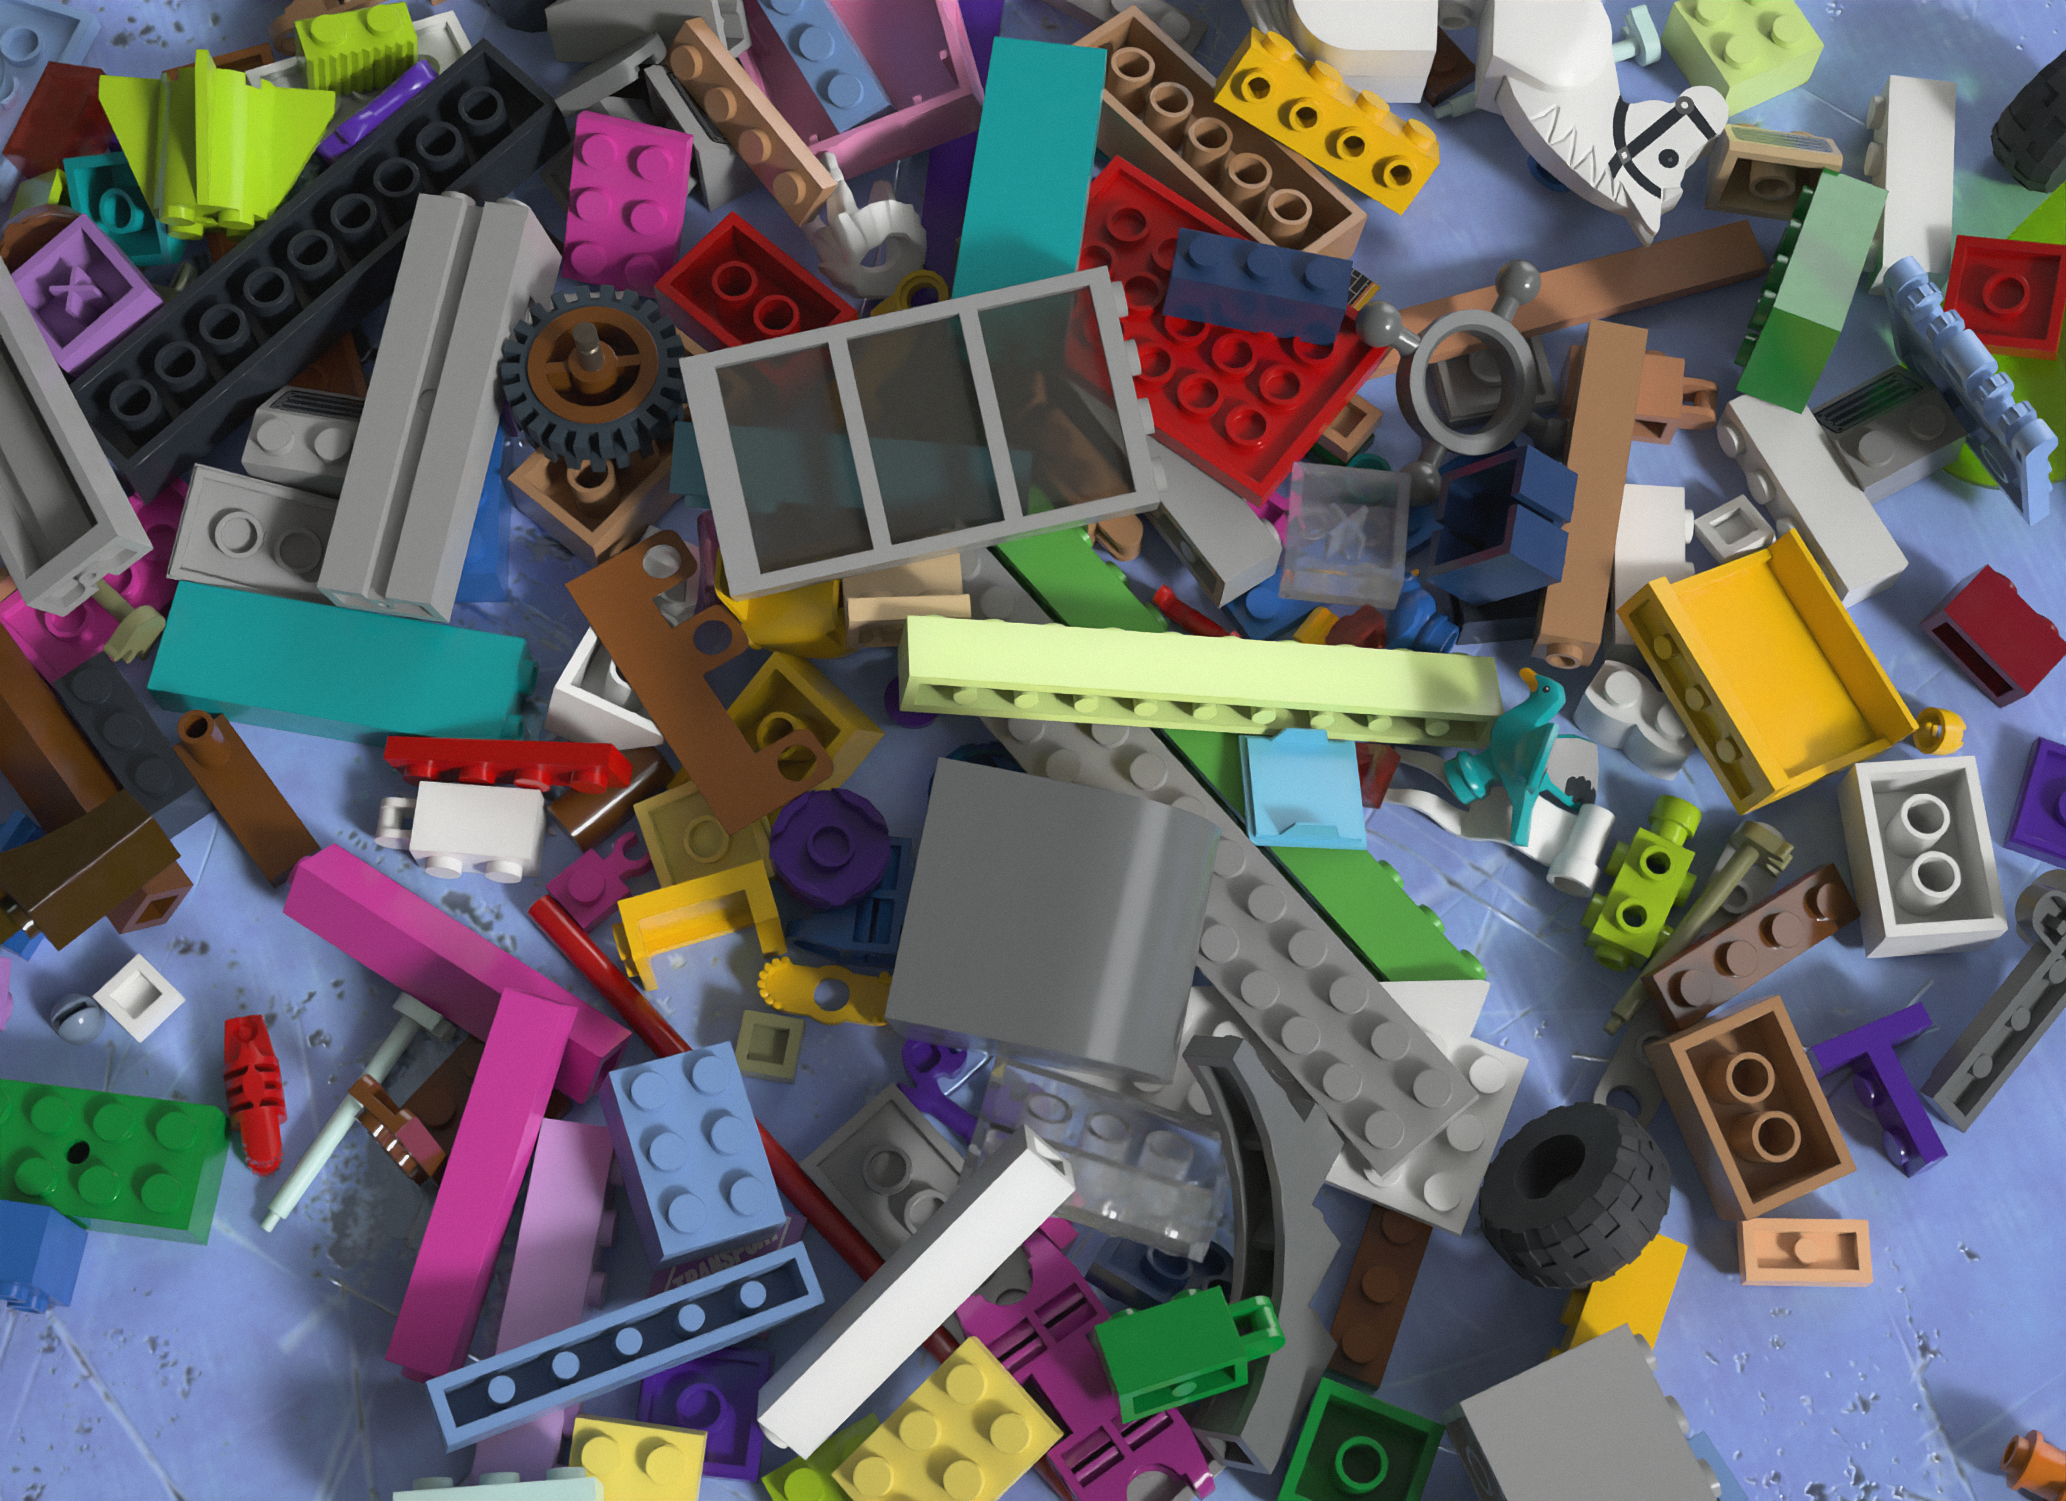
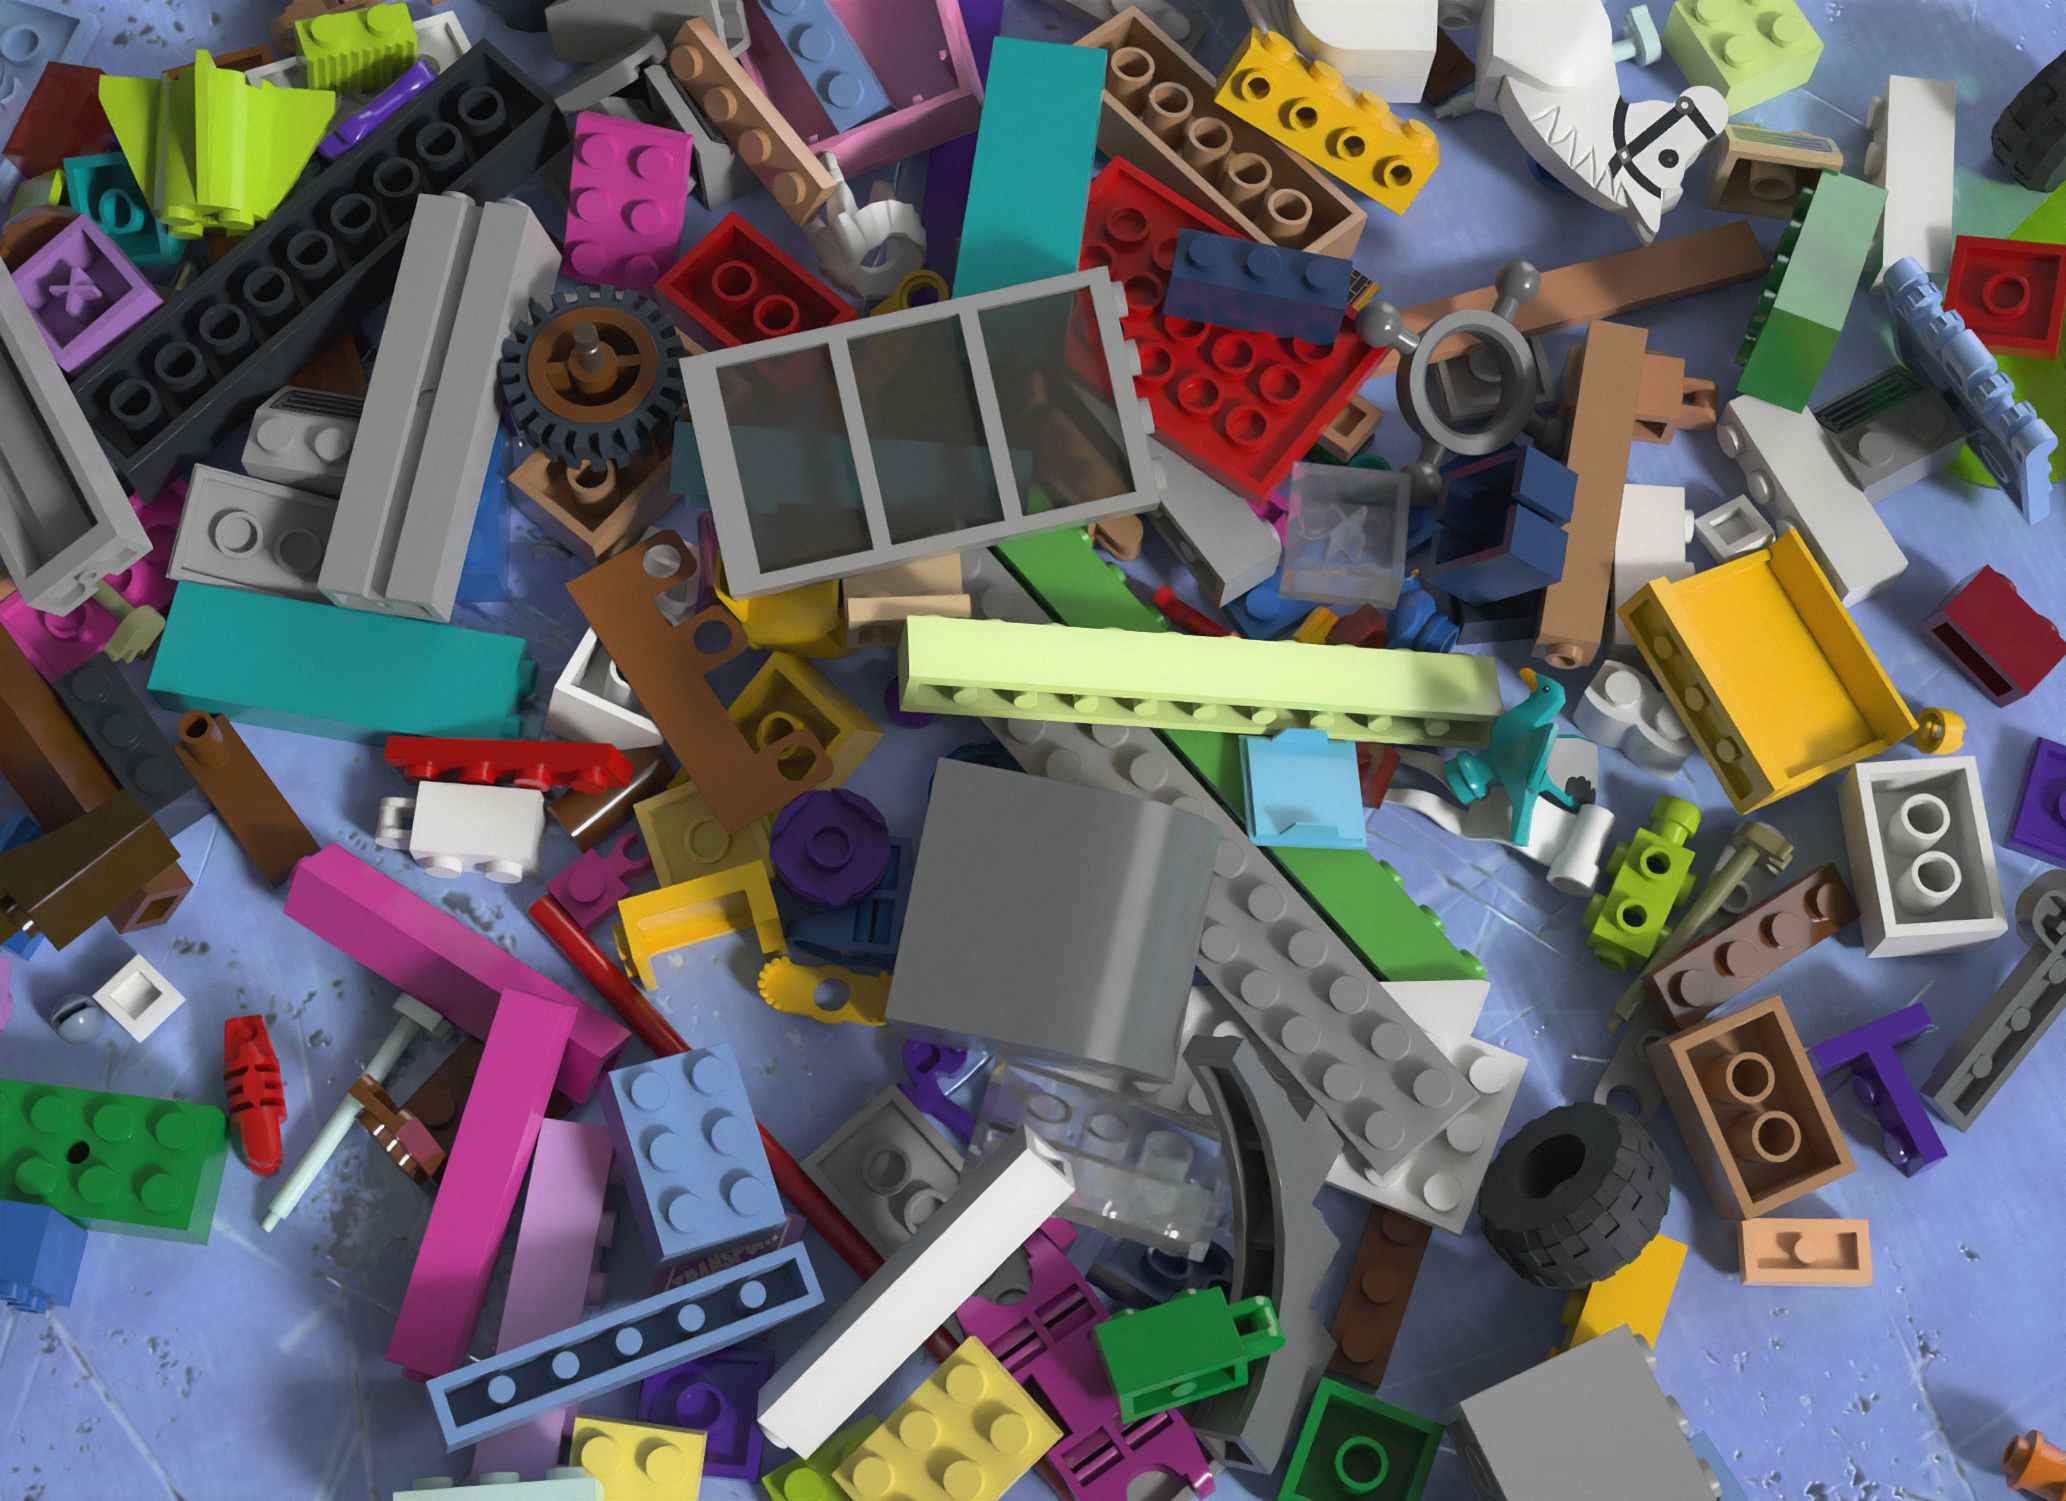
(769, 1046): olive plate -> none

